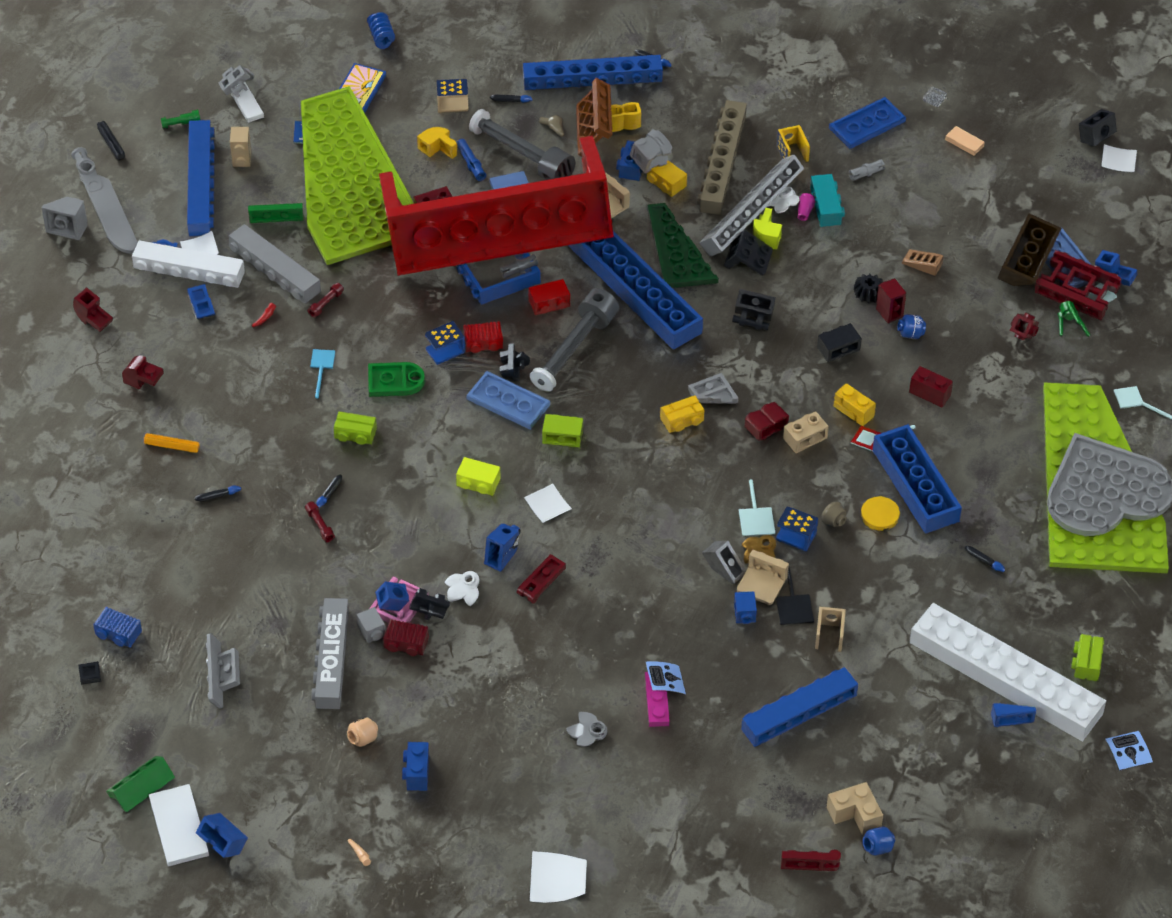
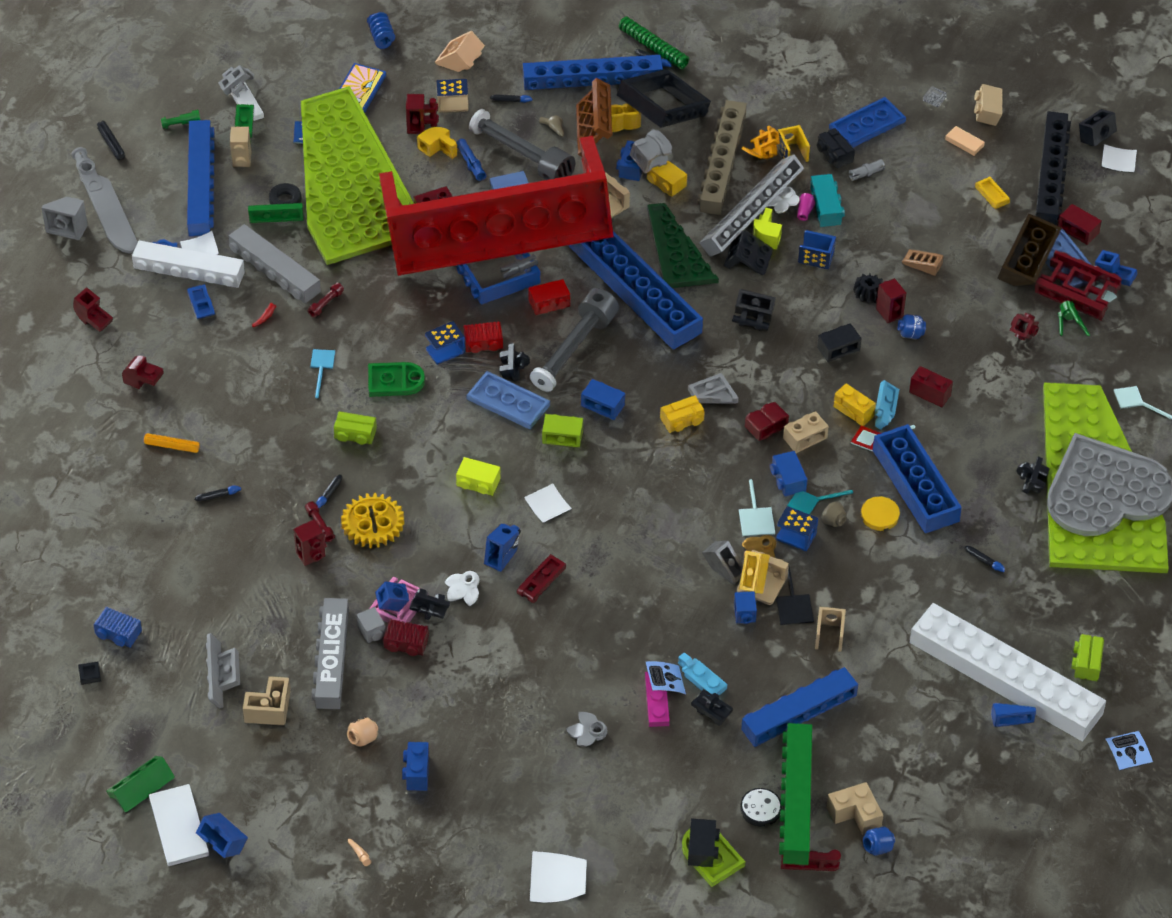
(245, 117): none -> green hinge
(268, 706): none -> tan brick
(285, 188): none -> black tyre
(309, 542): none -> dark red brick
(358, 523): none -> yellow gear
(416, 112): none -> dark red brick
(461, 52): none -> light nougat slope
(603, 399): none -> blue brick
(632, 91): none -> black window
(653, 42): none -> green piece
(701, 675): none -> medium azure hinge
(702, 842): none -> black brick
(712, 706): none -> black hips
(727, 863): none -> lime tile
(754, 572): none -> yellow slope
(760, 807): none -> white tile
(769, 144): none -> light orange piece
(789, 473): none -> blue brick
(797, 794): none -> green brick
(806, 502): none -> teal piece
(817, 249): none -> piece
(835, 148): none -> black brick
(886, 404): none -> medium azure hinge
(988, 104): none -> tan brick
(992, 192): none -> yellow tile
(1030, 473): none -> black hips
(1052, 167): none -> black brick
(1079, 224): none -> dark red brick

